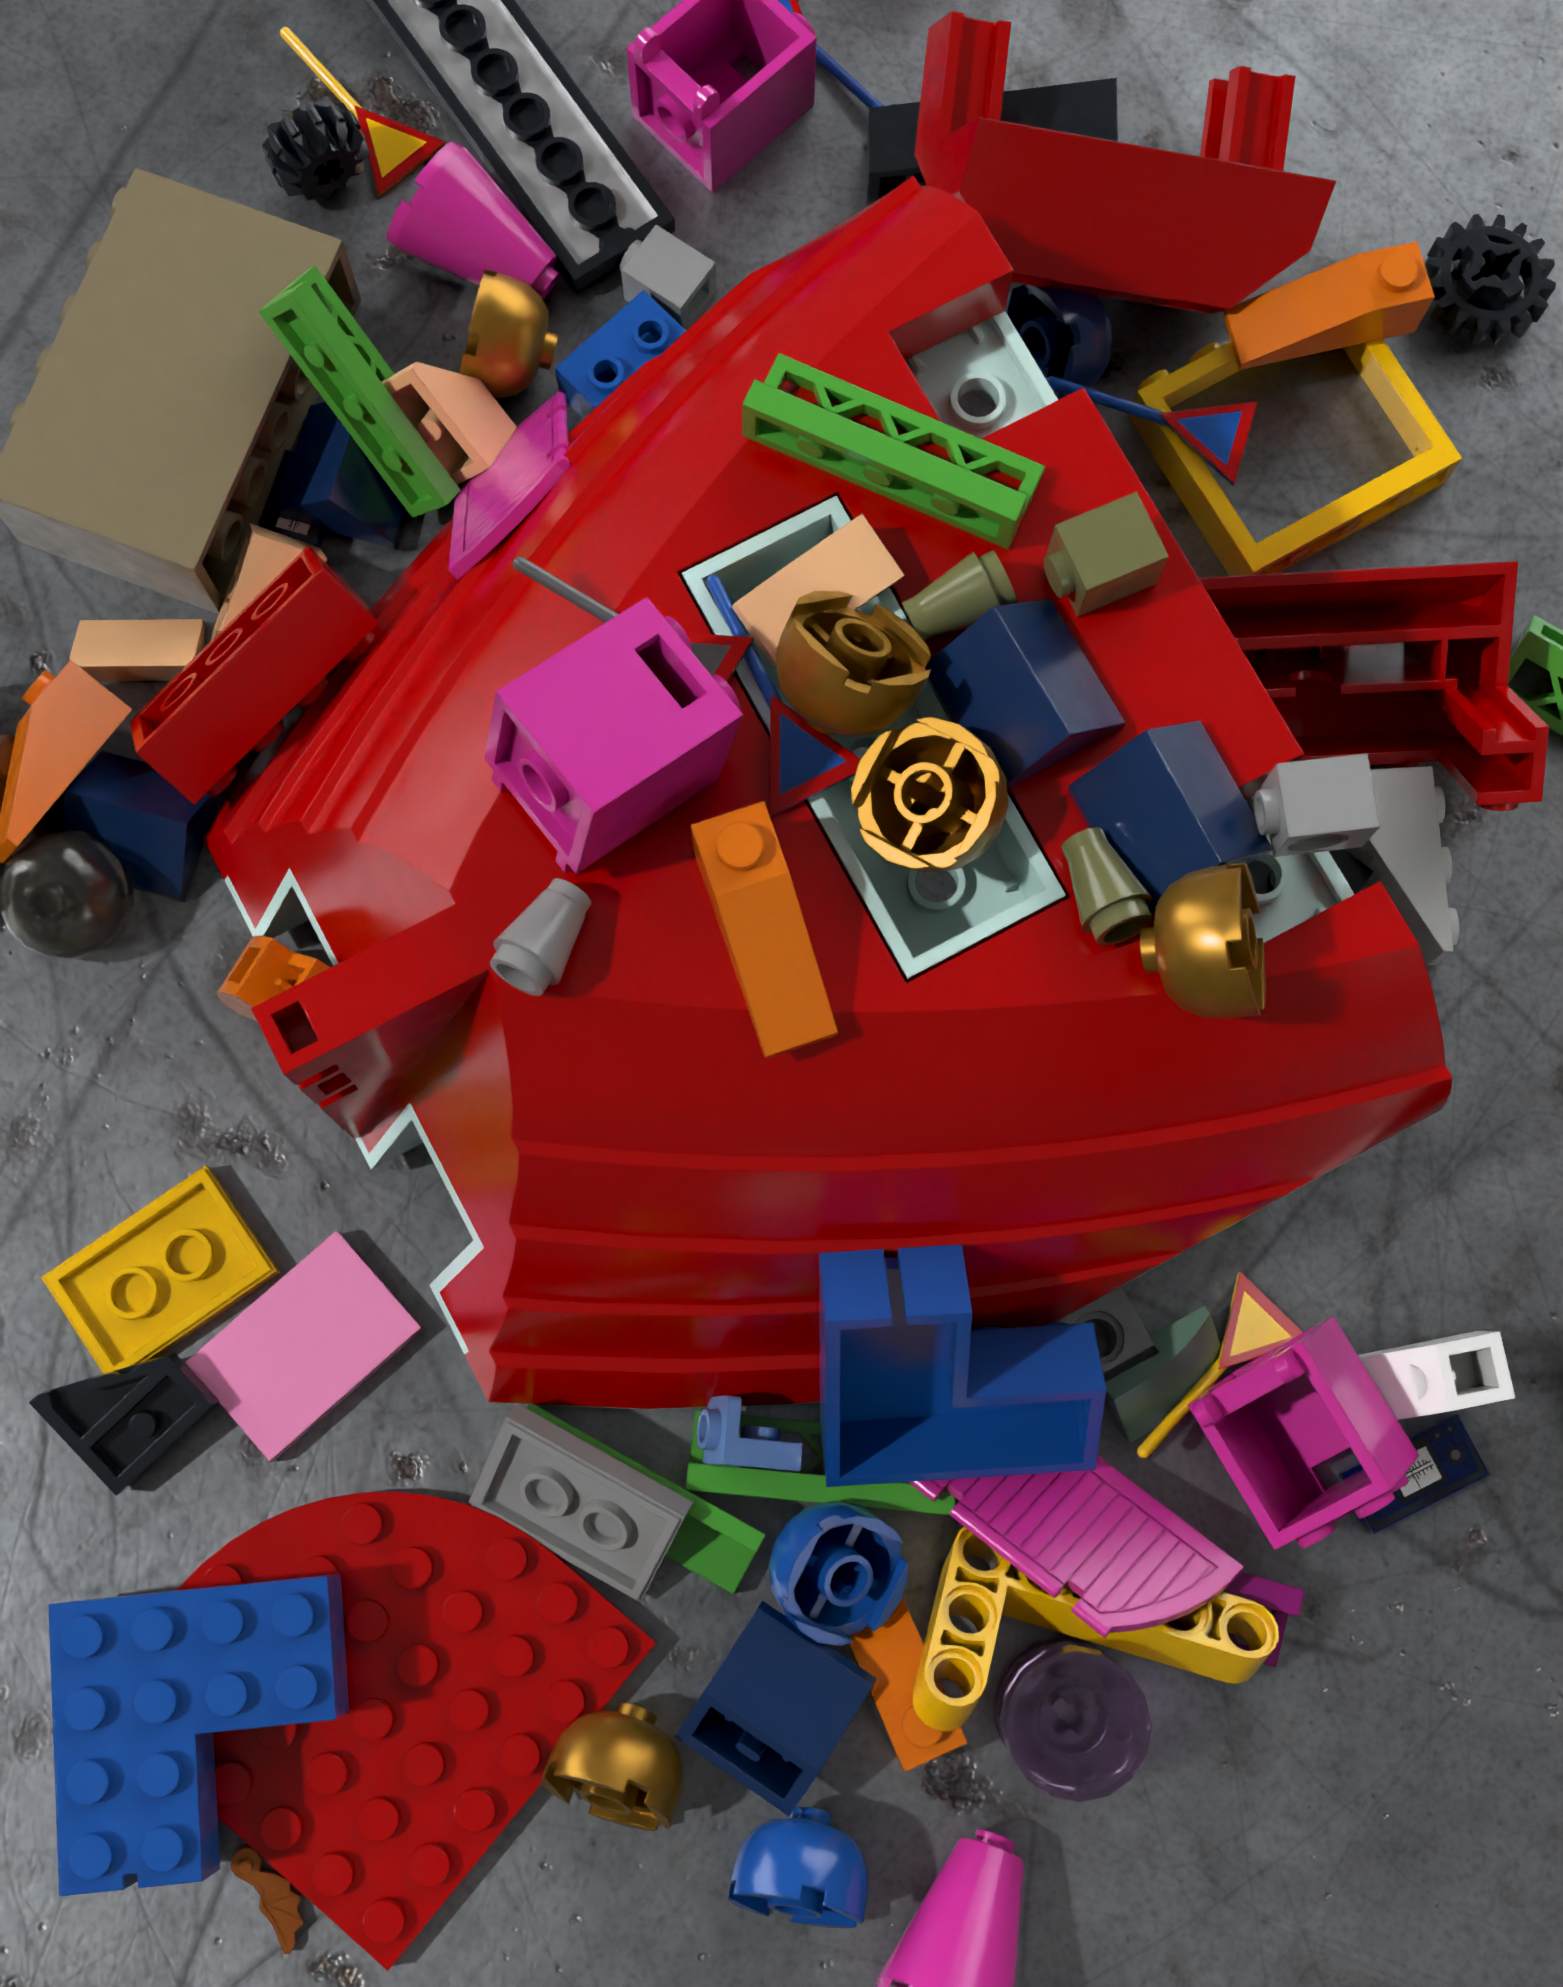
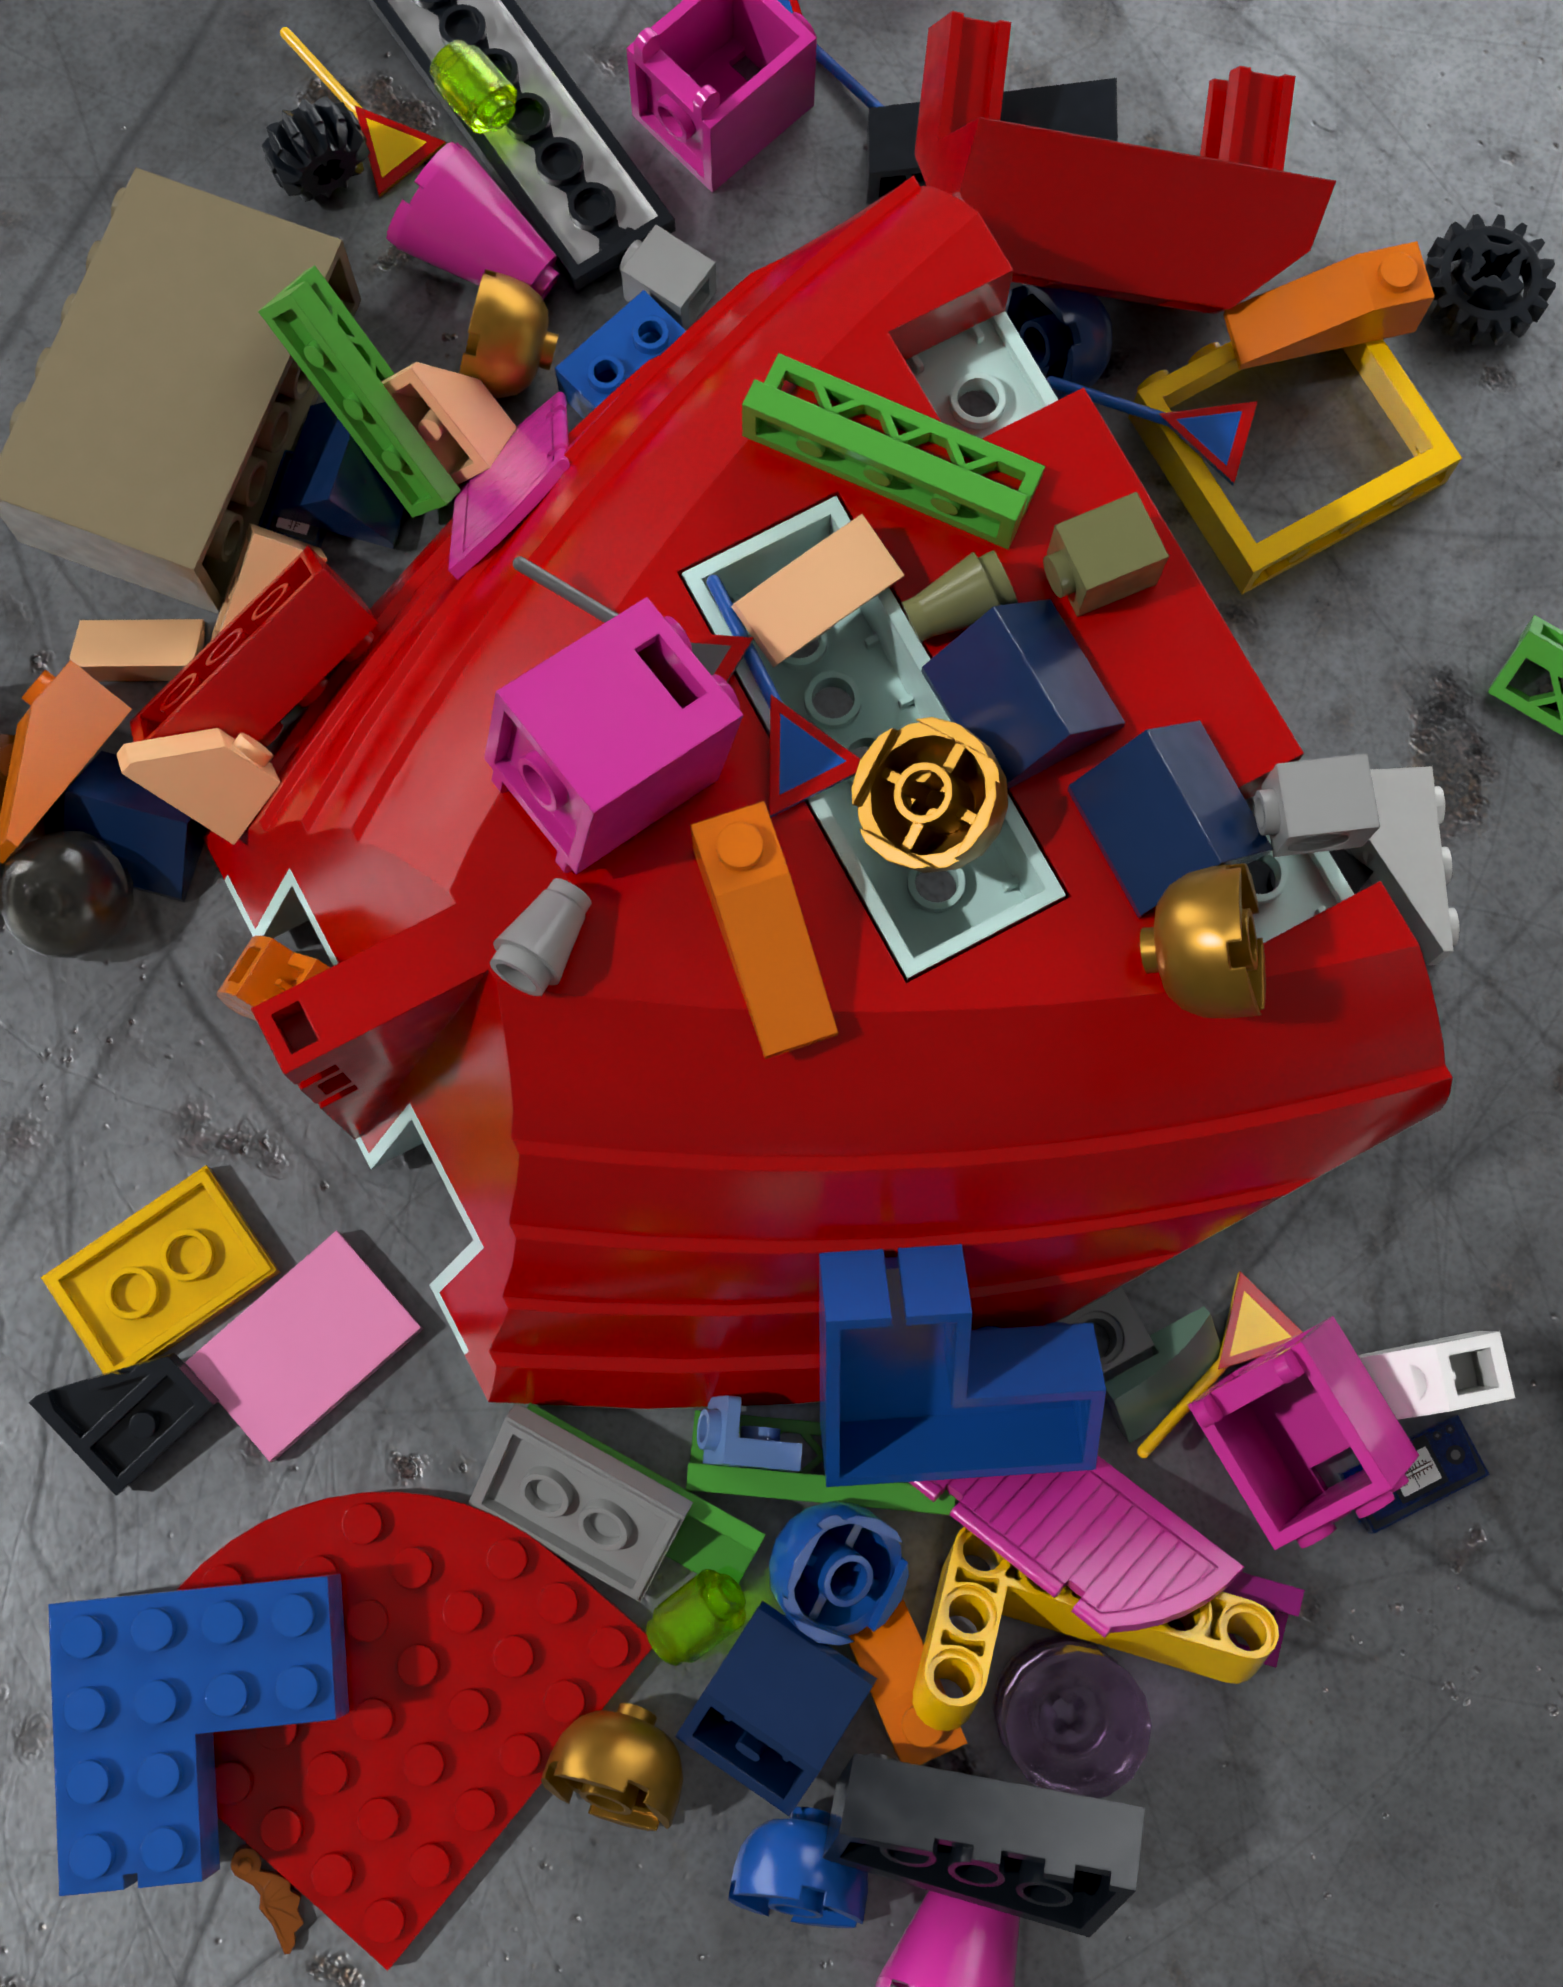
(205, 776): none -> light nougat slope
(473, 87): none -> clear neon green brick
(696, 1617): none -> clear neon green brick
(848, 666): pearl gold cylinder -> none
(987, 1841): none -> black wedge
(1106, 891): olive cone -> none
(1404, 702): red wedge -> none

